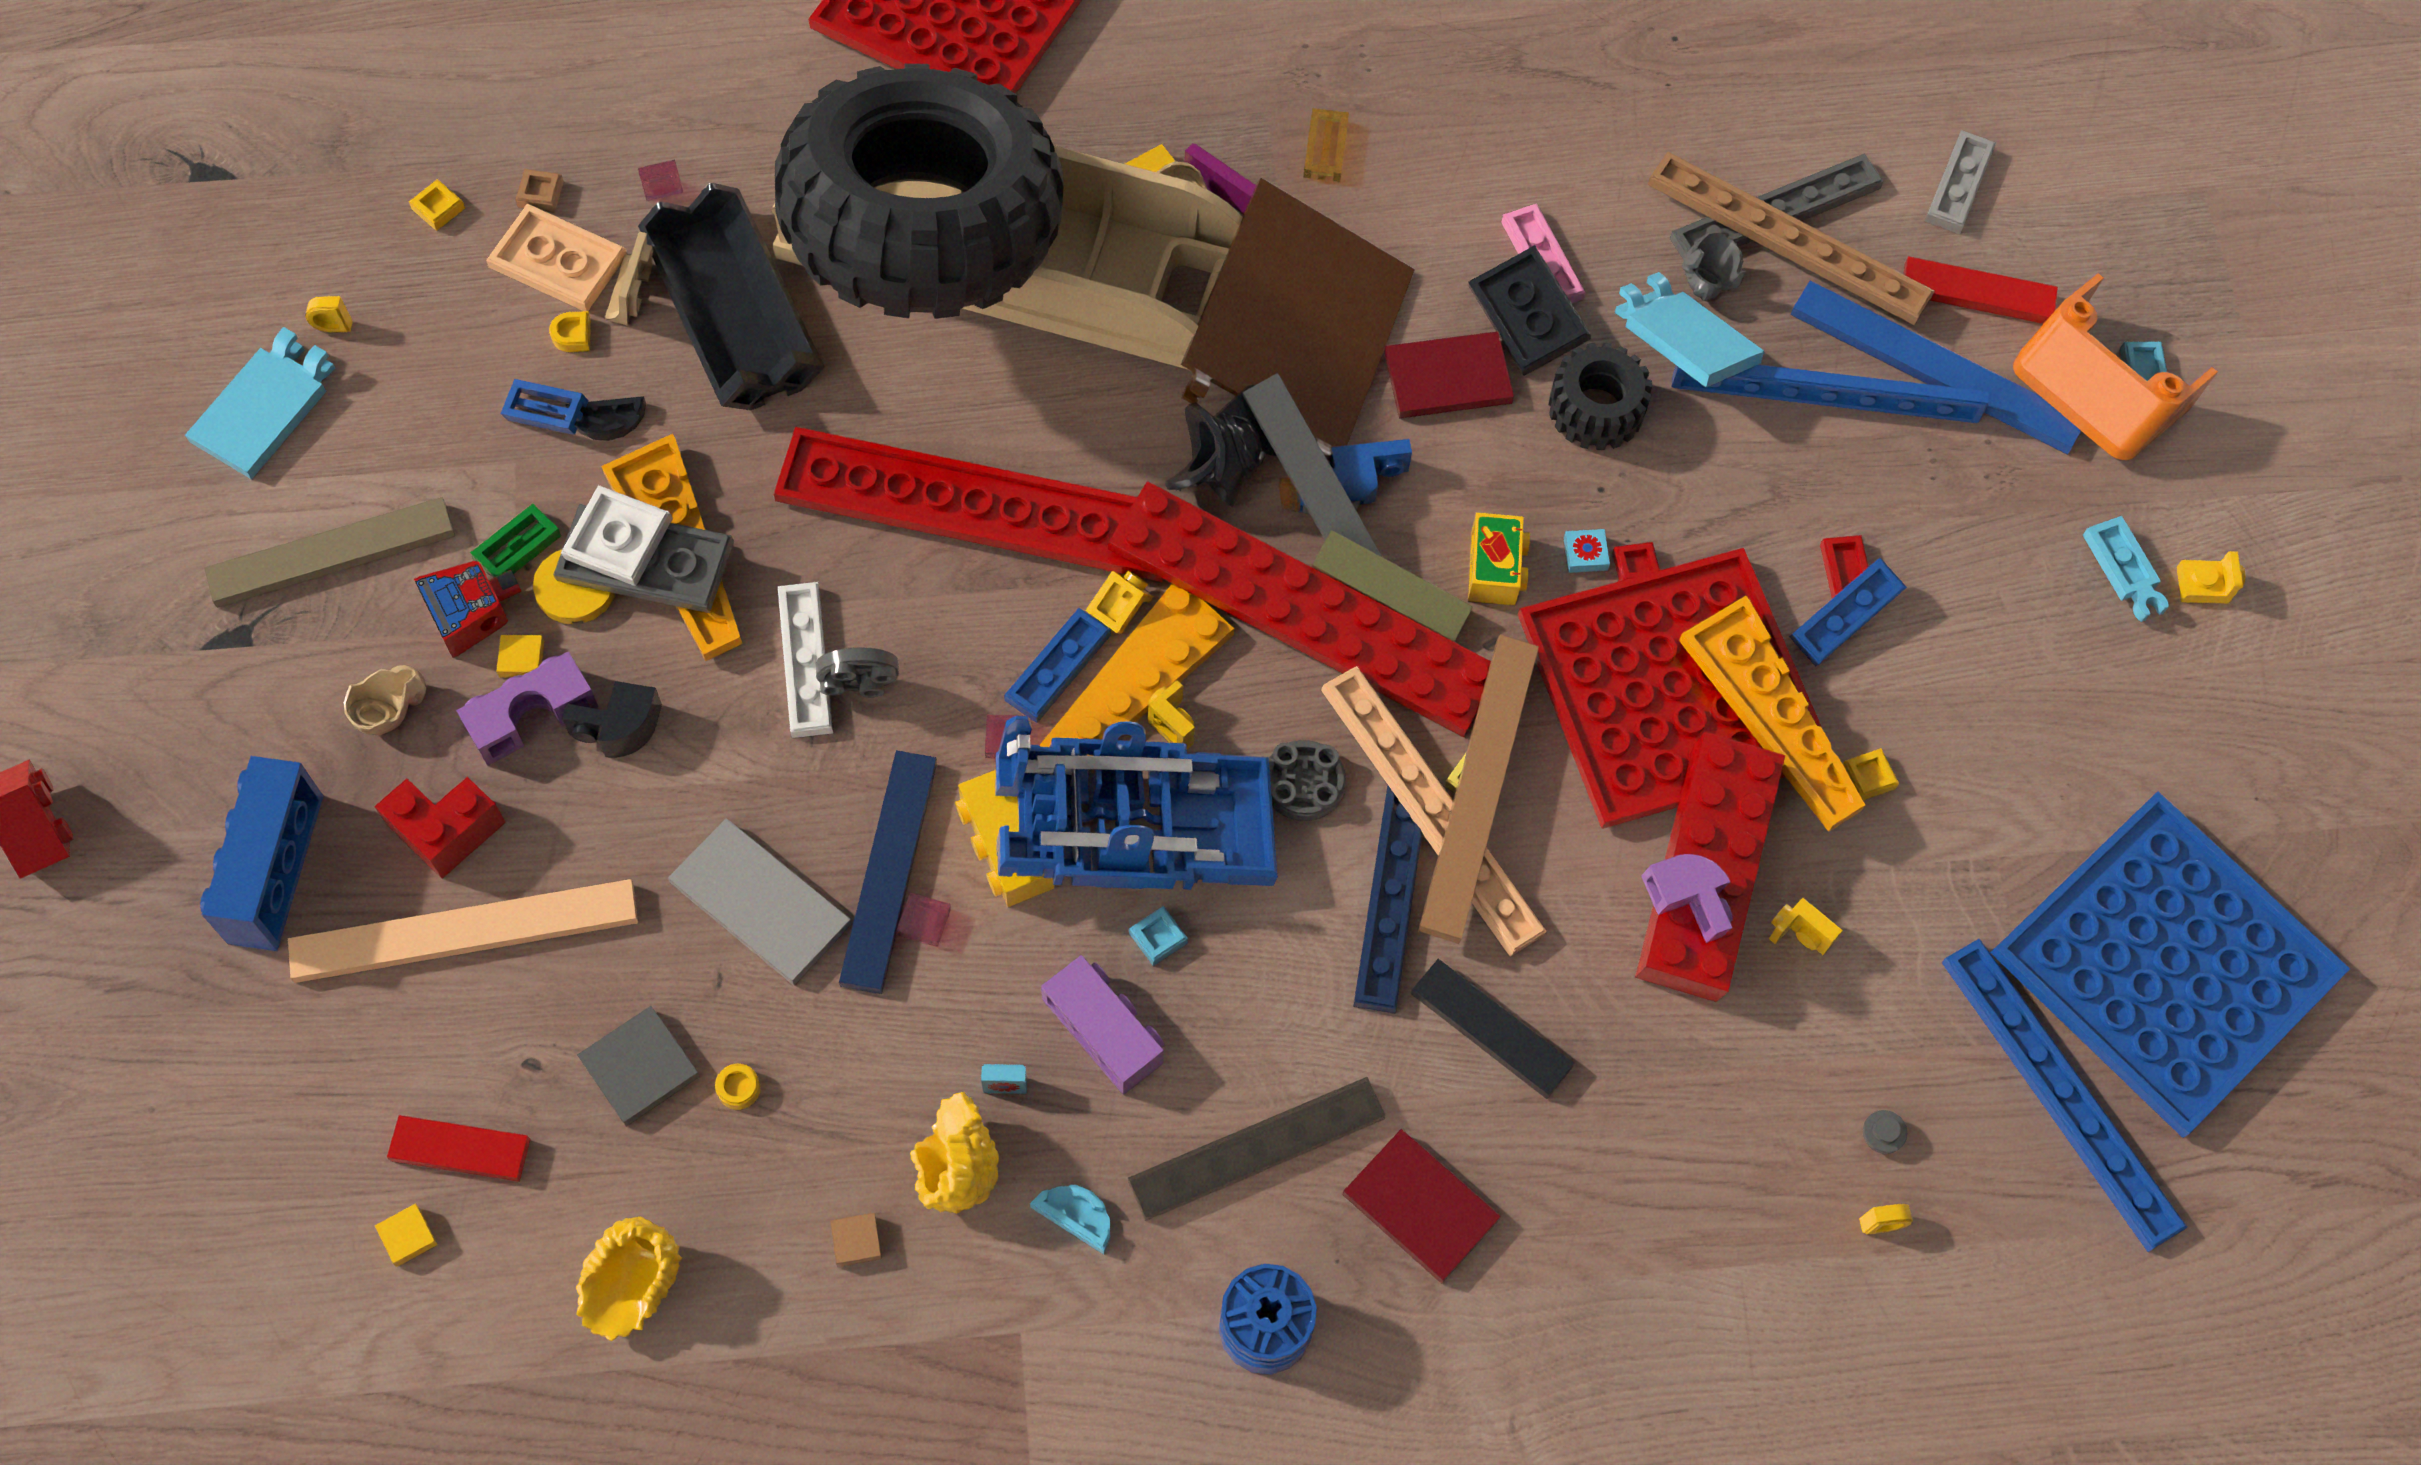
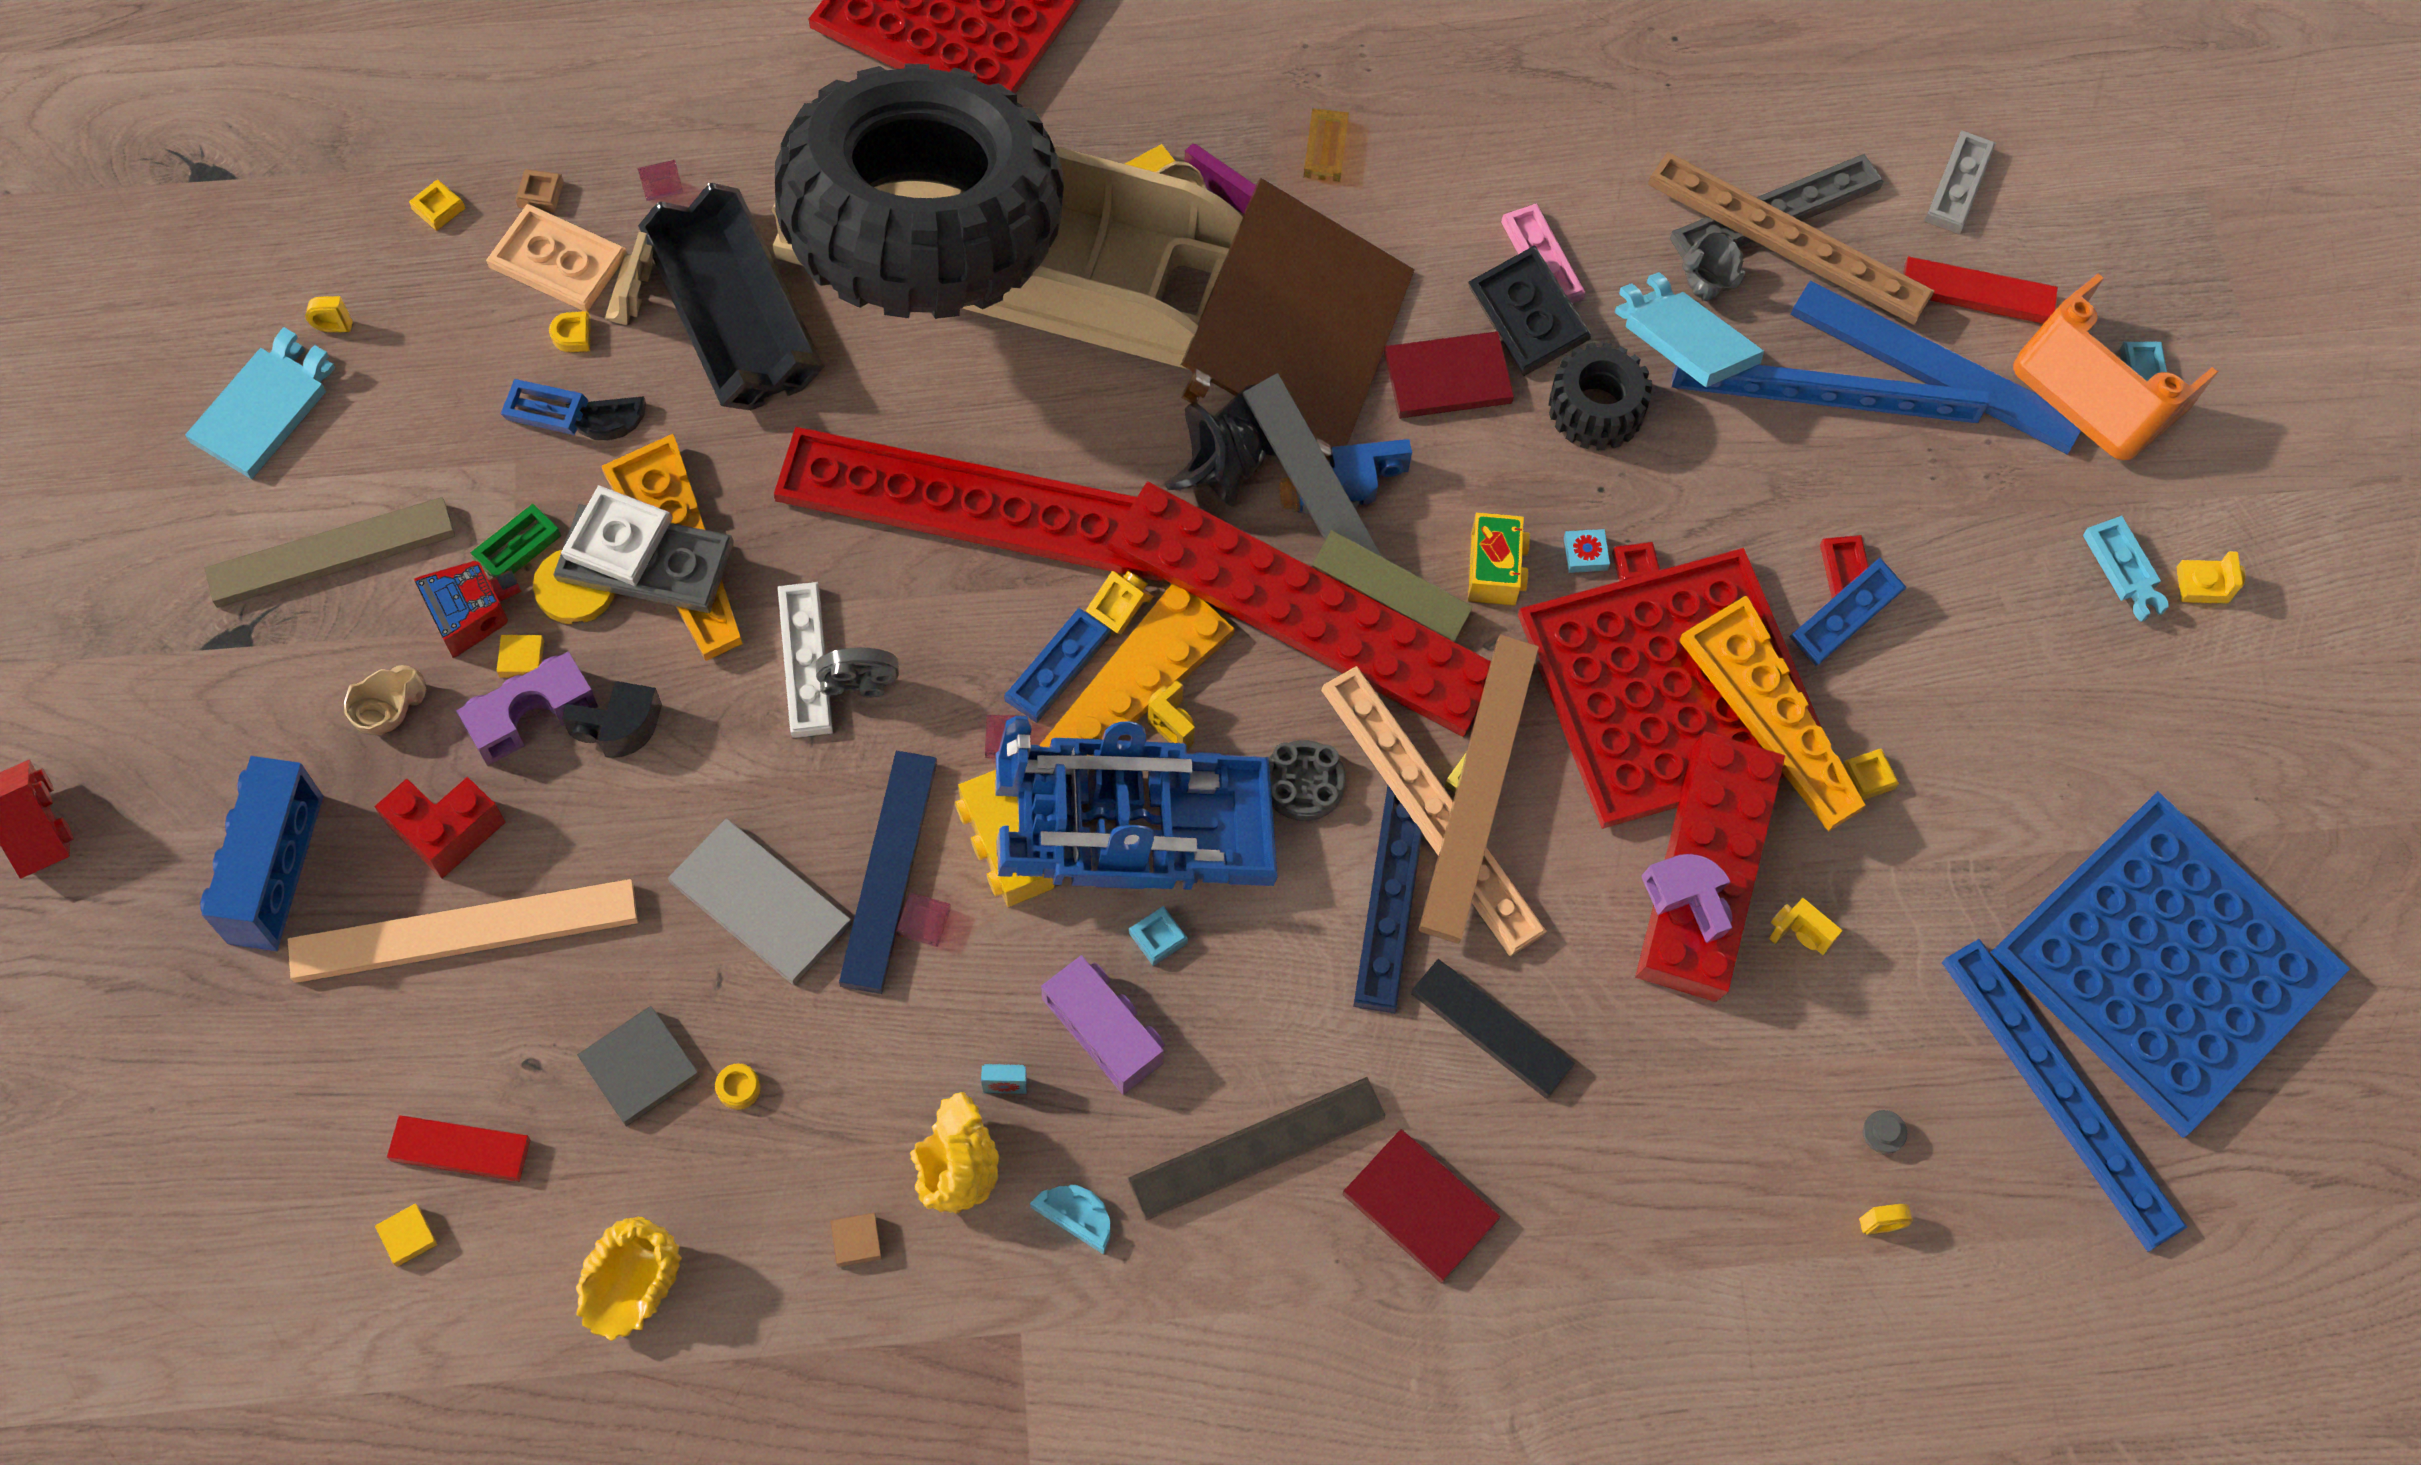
(1257, 1342): blue wheel -> none

